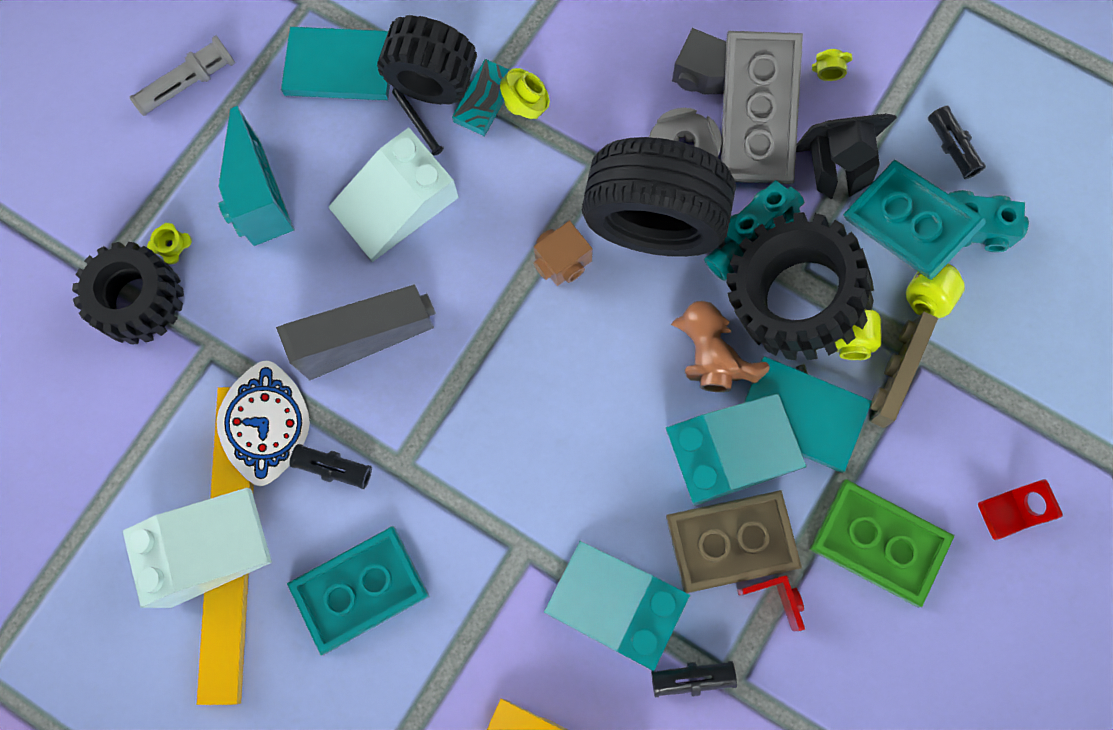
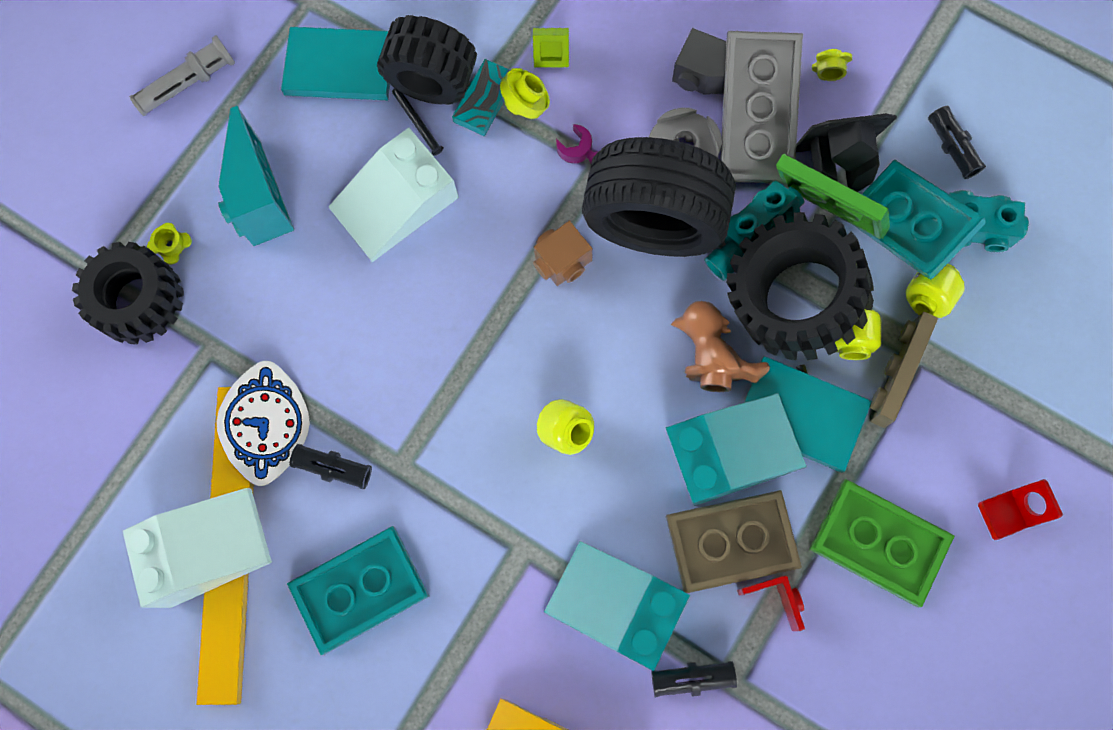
(355, 330): dark grey slope -> none
(551, 47): none -> lime tile
(565, 426): none -> neon yellow head
(577, 153): none -> magenta piece
(834, 197): none -> bright green tile

